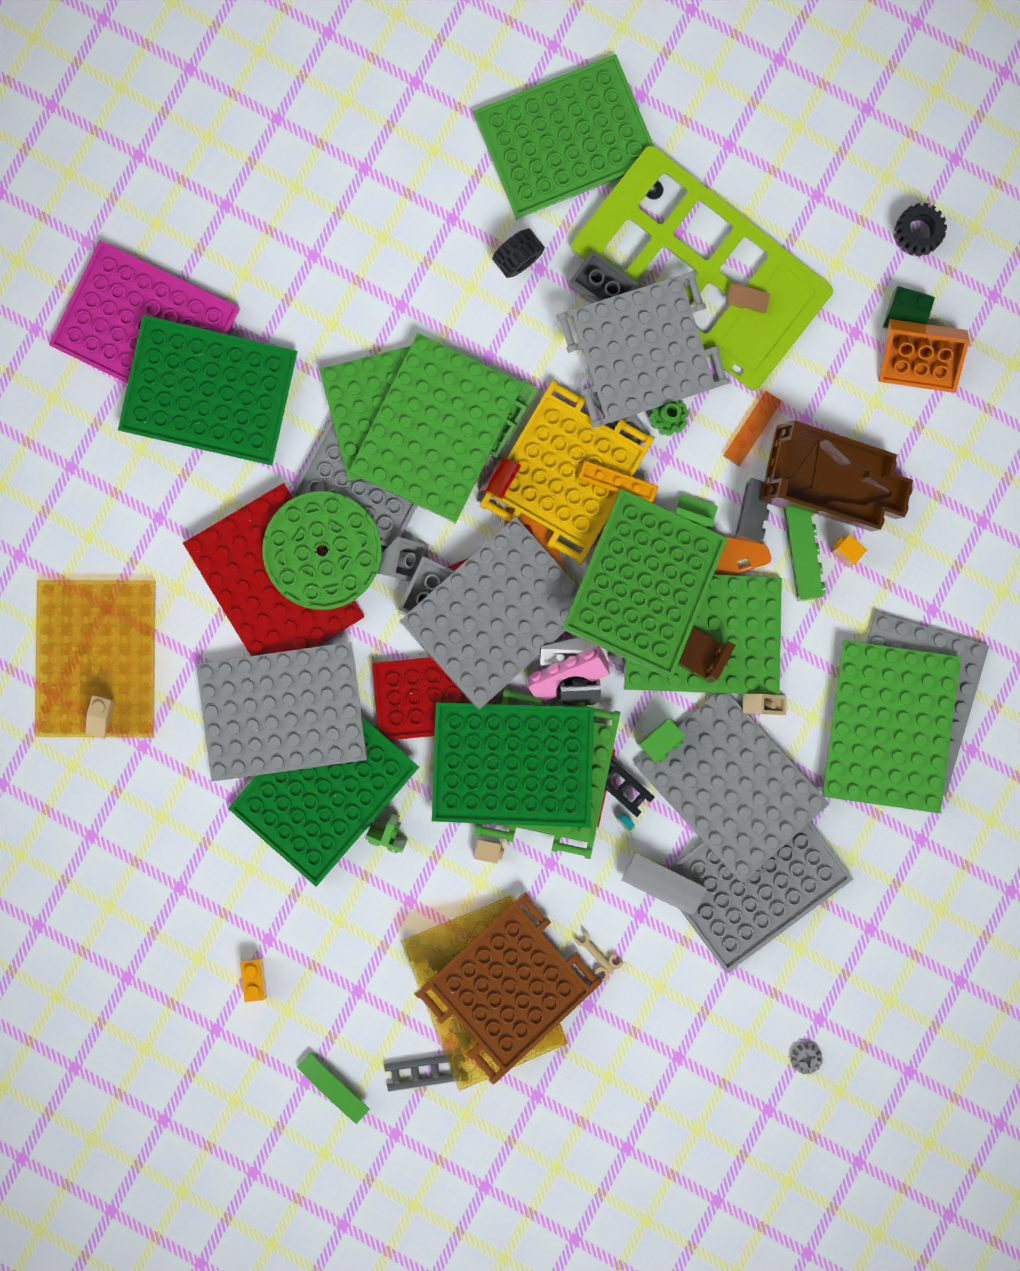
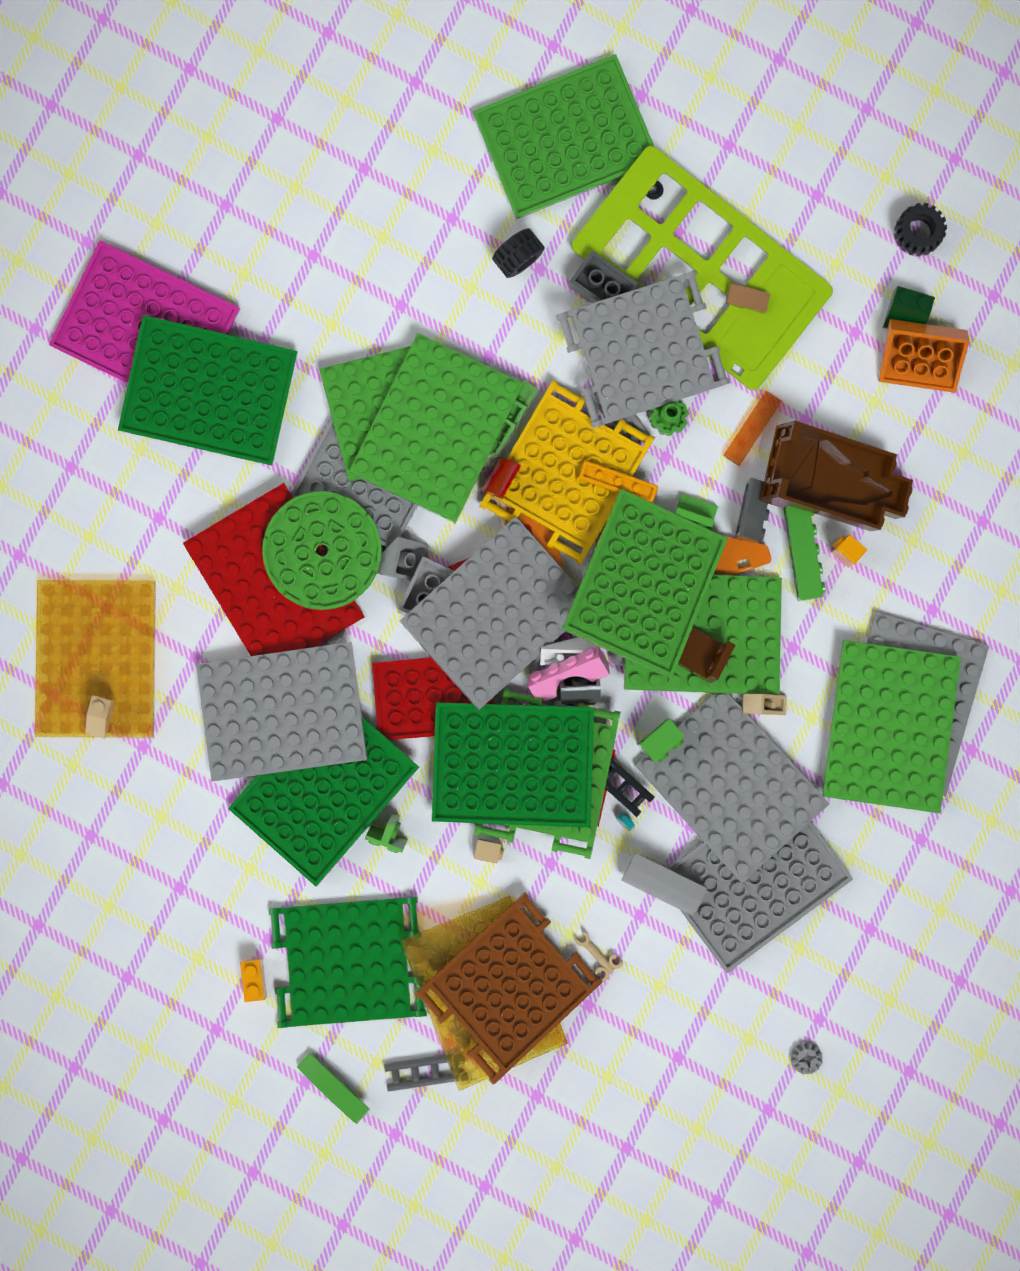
(346, 962): none -> green plate

